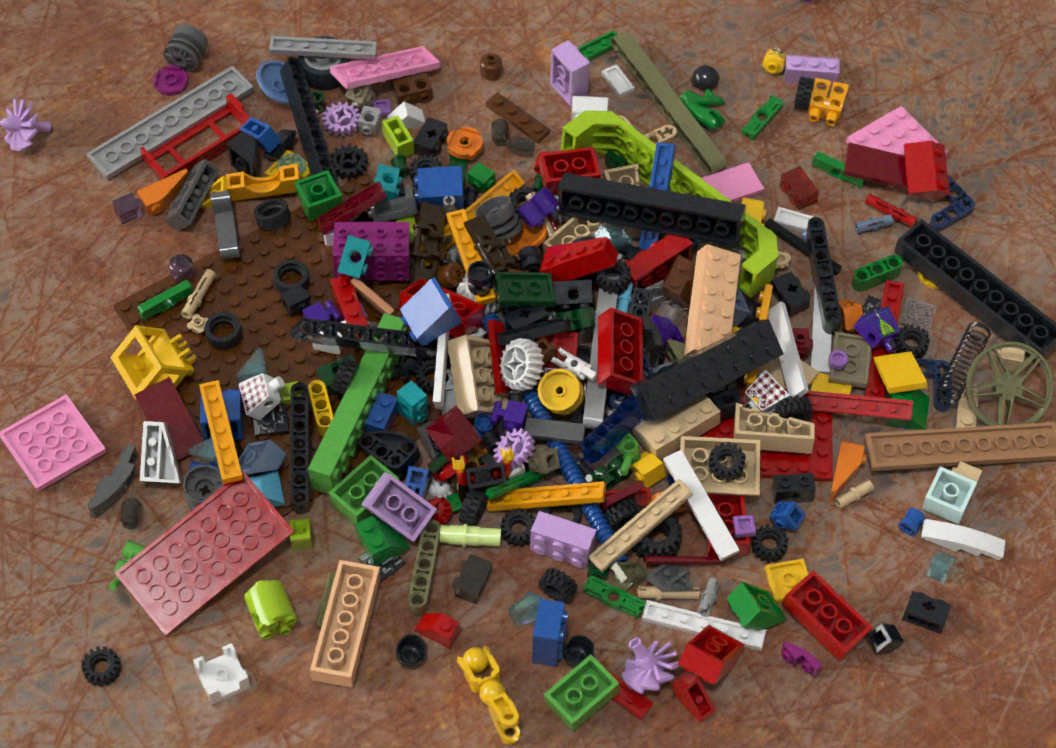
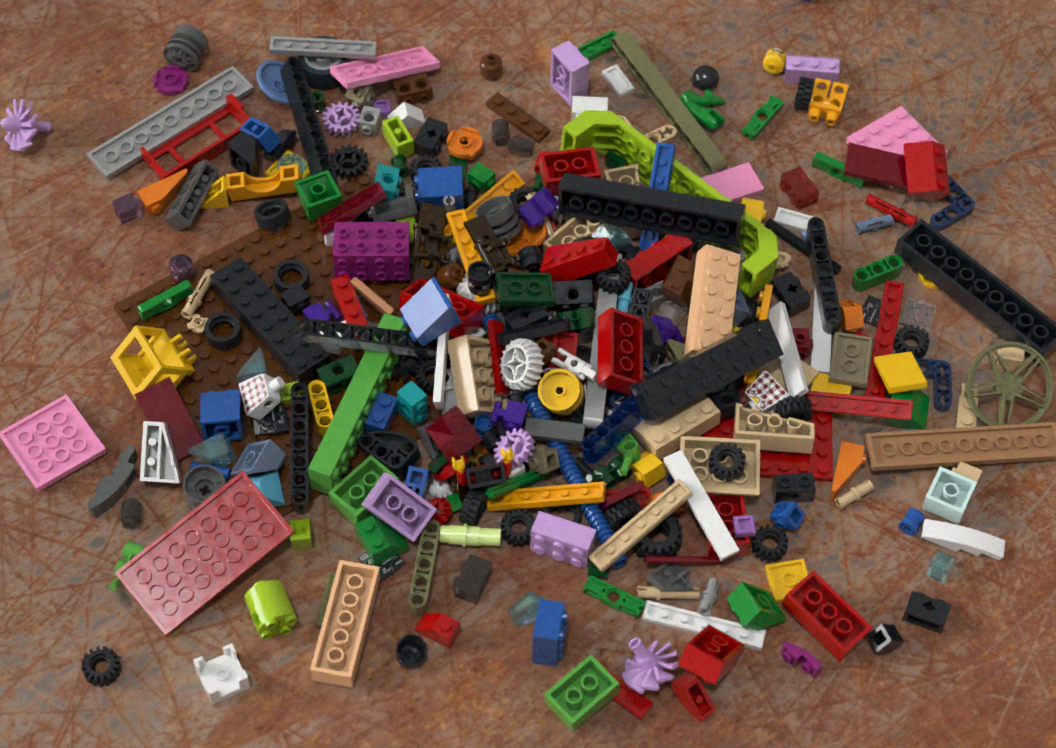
(220, 432): light orange plate -> none
(225, 225): dark grey beam -> none
(267, 320): none -> black brick
(344, 375): black tyre -> none
(347, 265): teal brick -> none
(491, 691): yellow piece -> none
(558, 585): black tyre -> none
(577, 650): black hair -> none
(628, 575): olive slope -> none
(838, 359): medium lavender tile -> none
(879, 329): dark purple torso -> none
(967, 331): black piece -> none

